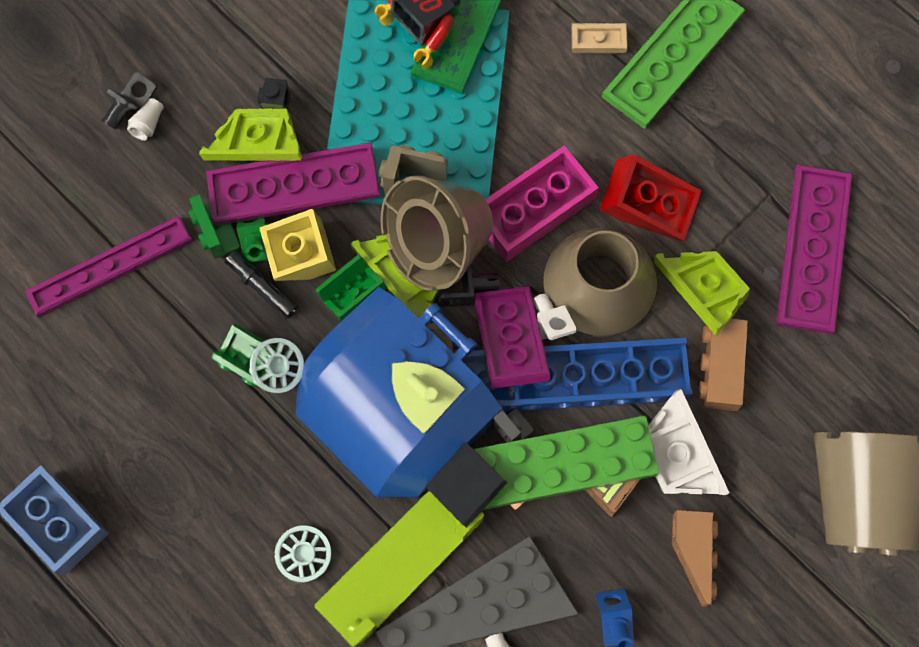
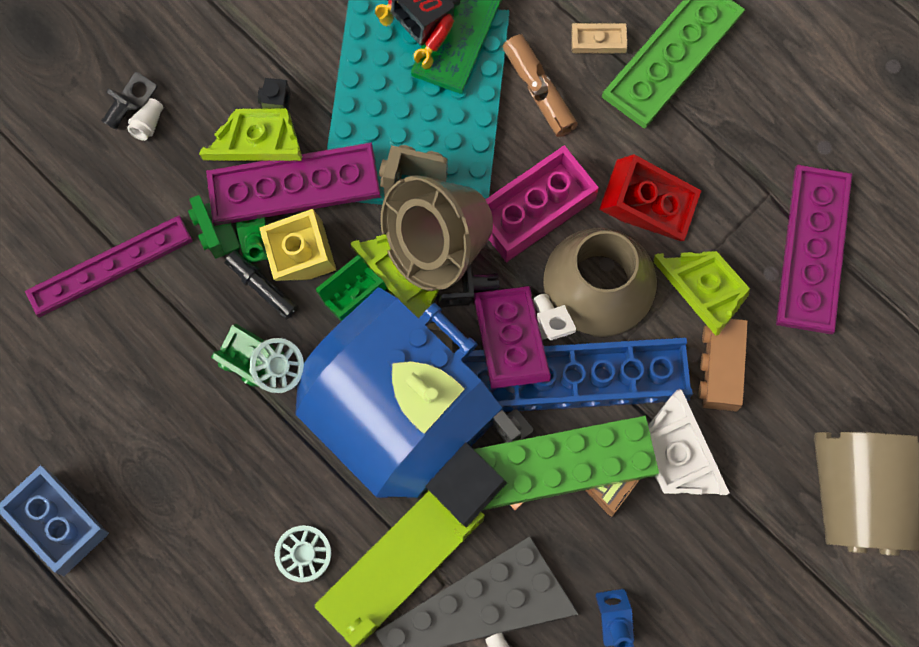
(532, 73): none -> medium nougat piece
(692, 542): medium nougat slope -> none

